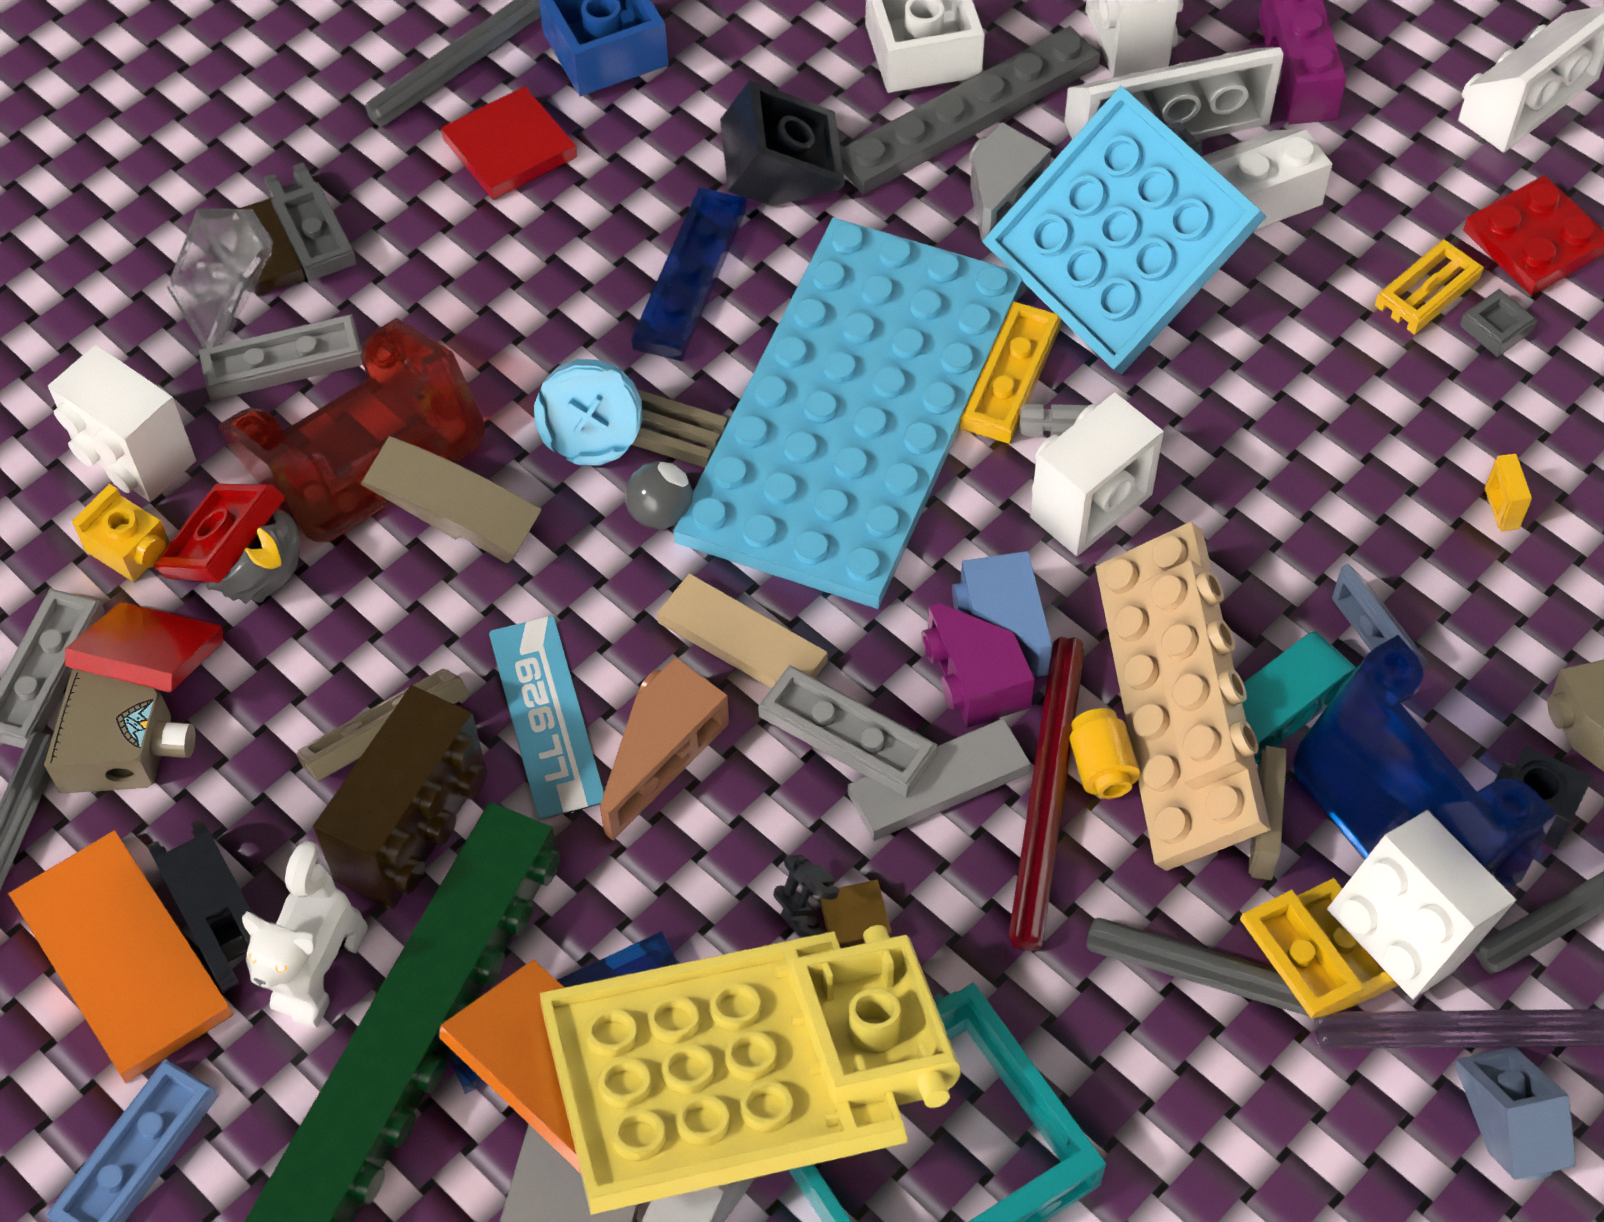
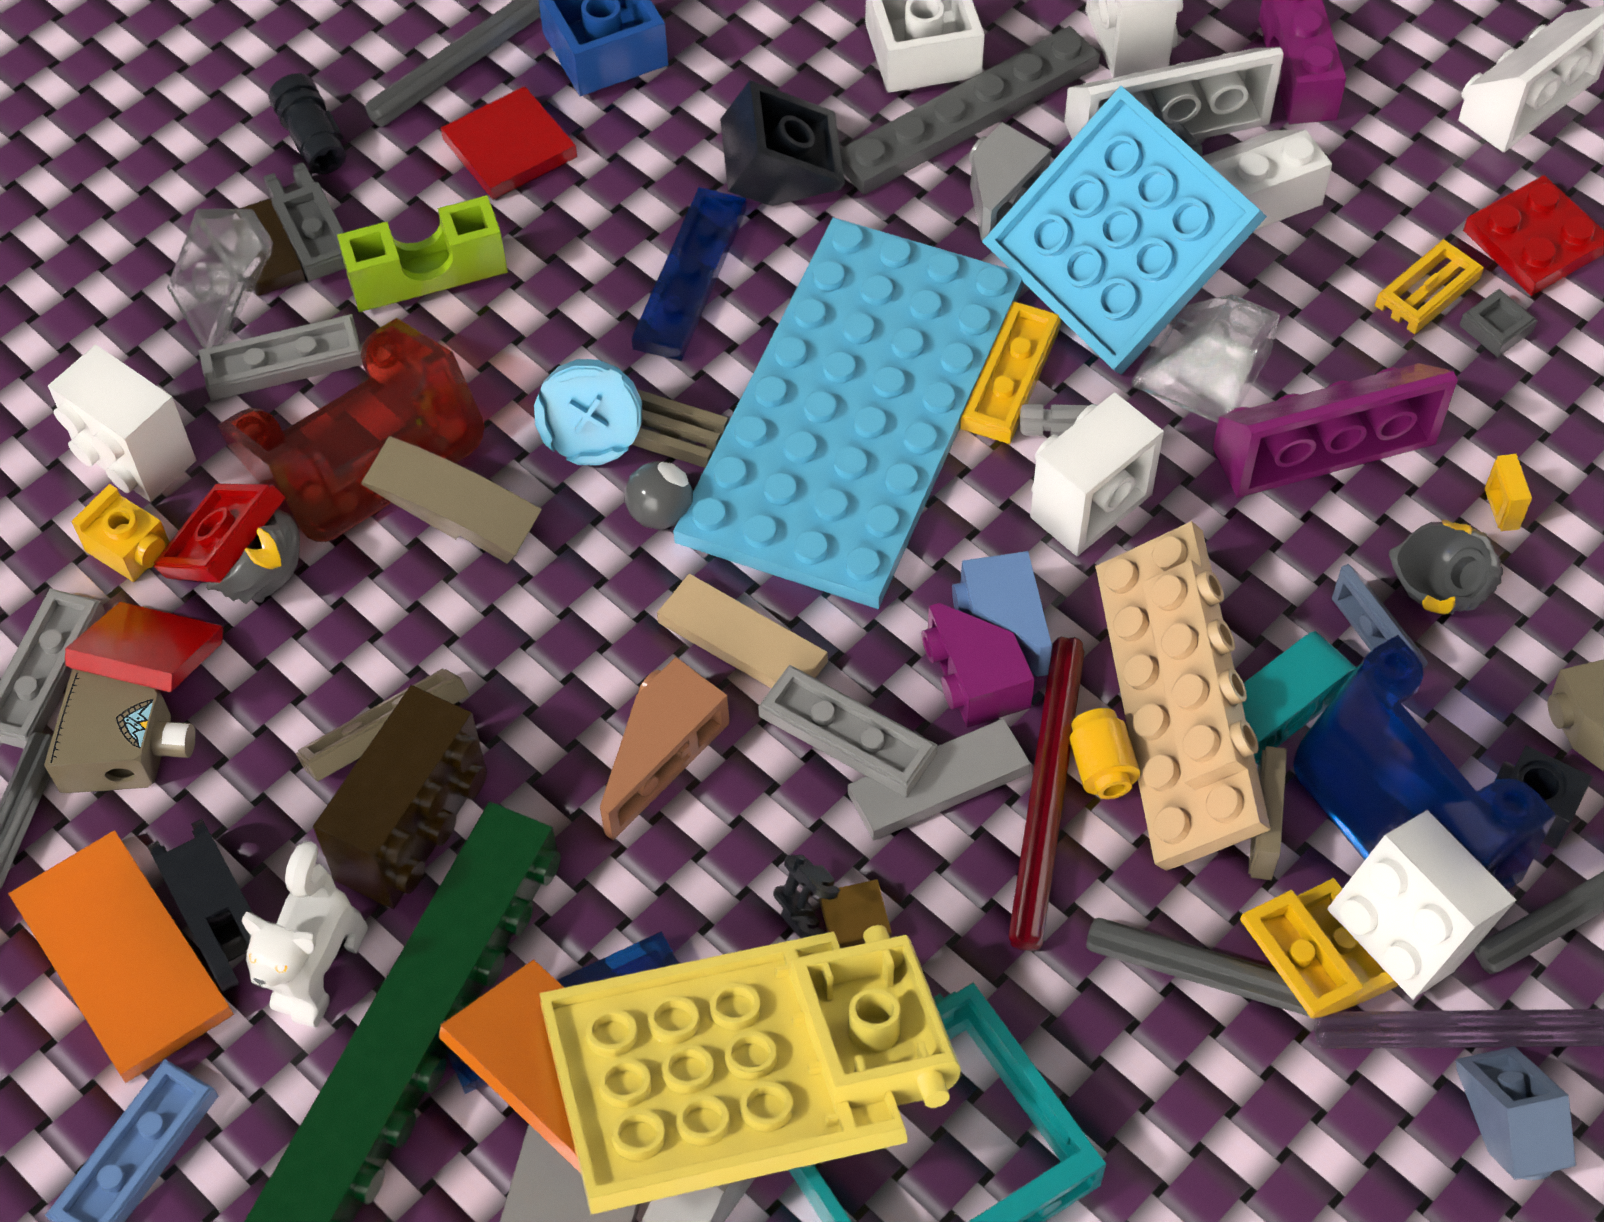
(309, 124): none -> black axle
(458, 253): none -> lime arch
(546, 717): medium azure sticker -> none
(1209, 355): none -> clear slope
(1333, 427): none -> magenta slope
(1447, 567): none -> dark grey hair

